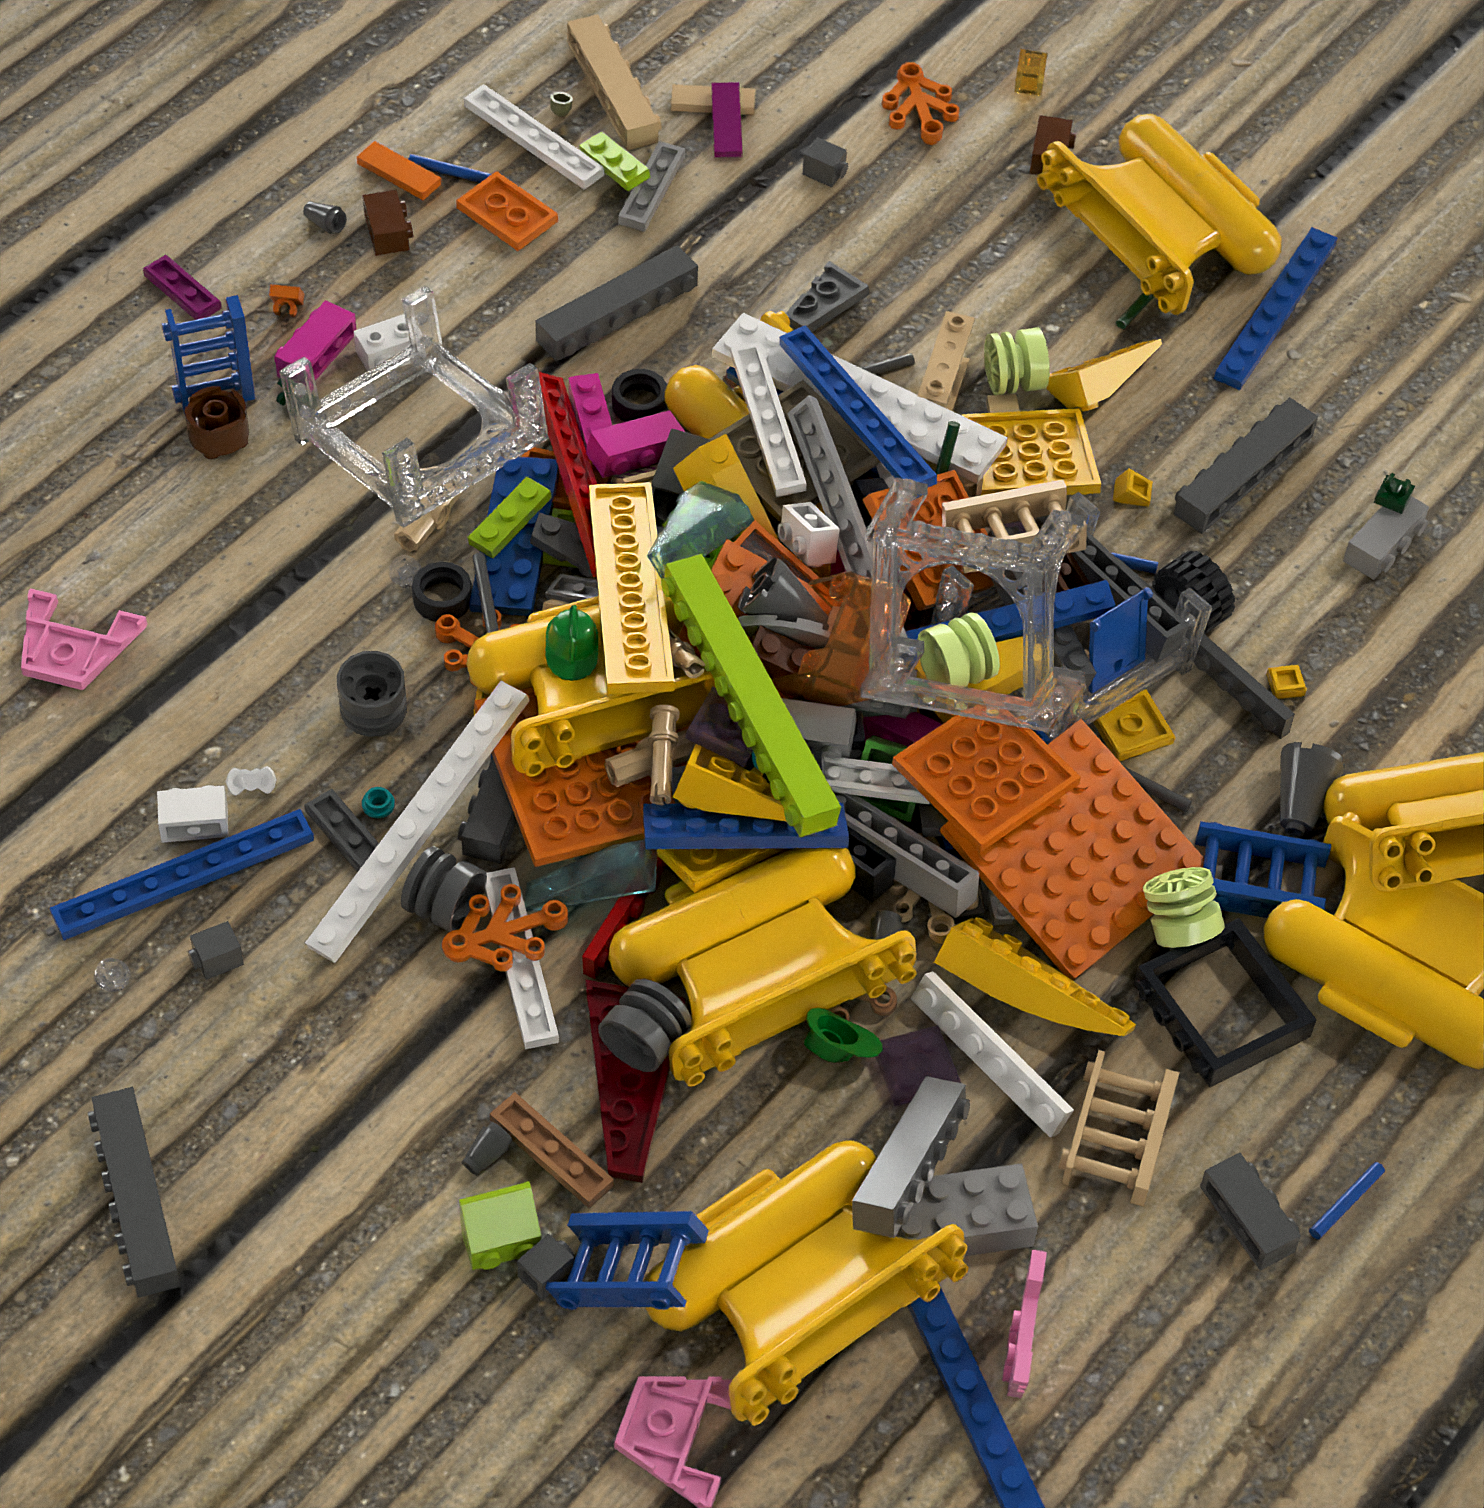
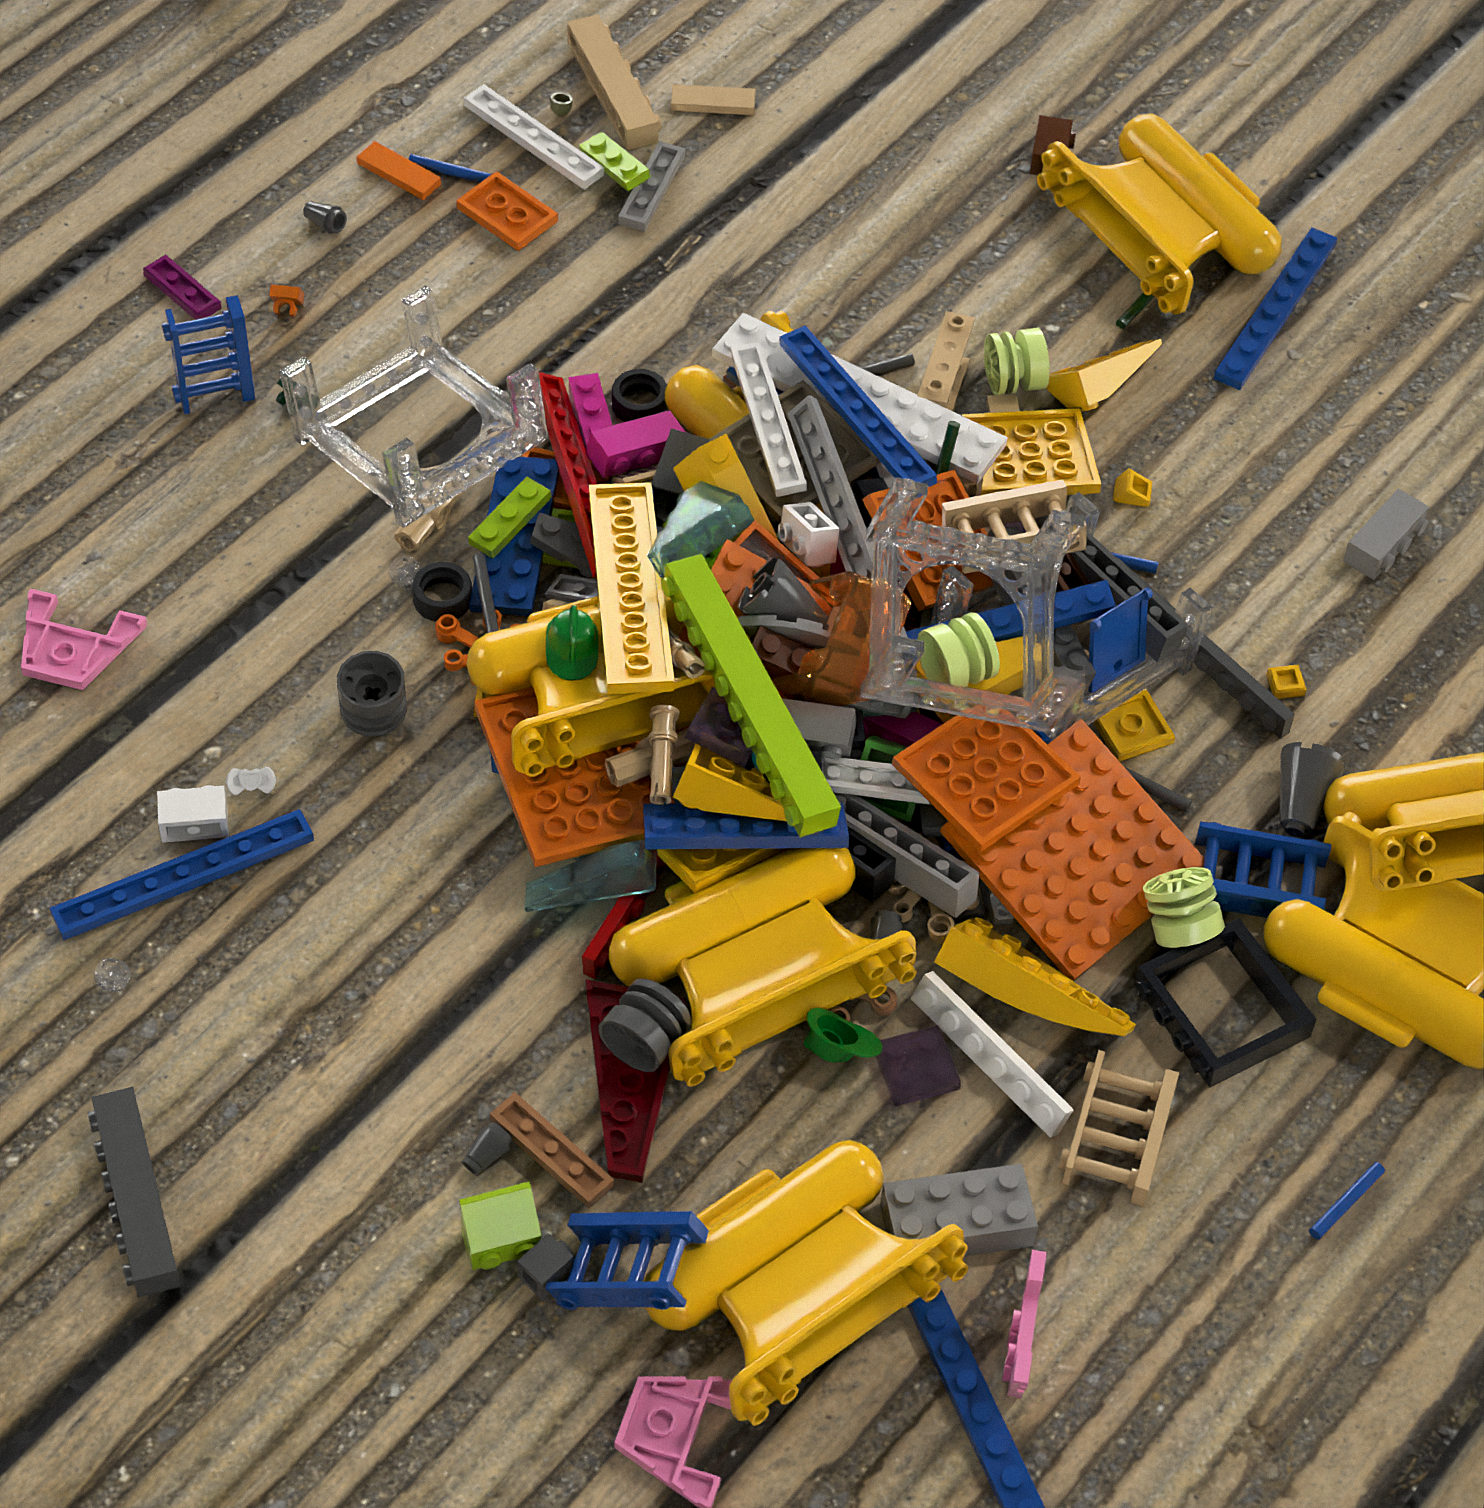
(215, 950): dark grey brick -> none
(217, 422): reddish brown brick -> none
(319, 338): dark pink brick -> none
(342, 828): dark grey tile -> none
(378, 795): teal plate -> none
(386, 222): reddish brown brick -> none
(389, 337): white brick -> none
(417, 822): white plate -> none
(442, 888): dark grey wheel -> none
(490, 819): dark grey brick -> none
(502, 932): orange plant -> none
(525, 975): white plate -> none
(616, 303): dark grey brick -> none
(726, 119): magenta tile -> none
(825, 162): dark grey brick -> none
(826, 298): dark grey wing -> none
(910, 1157): brick -> none
(912, 77): orange plant -> none
(1030, 72): clear yellow brick -> none
(1203, 577): black tyre -> none
(1244, 465): dark grey brick -> none
(1250, 1211): dark grey brick -> none
(1394, 493): dark green tile -> none

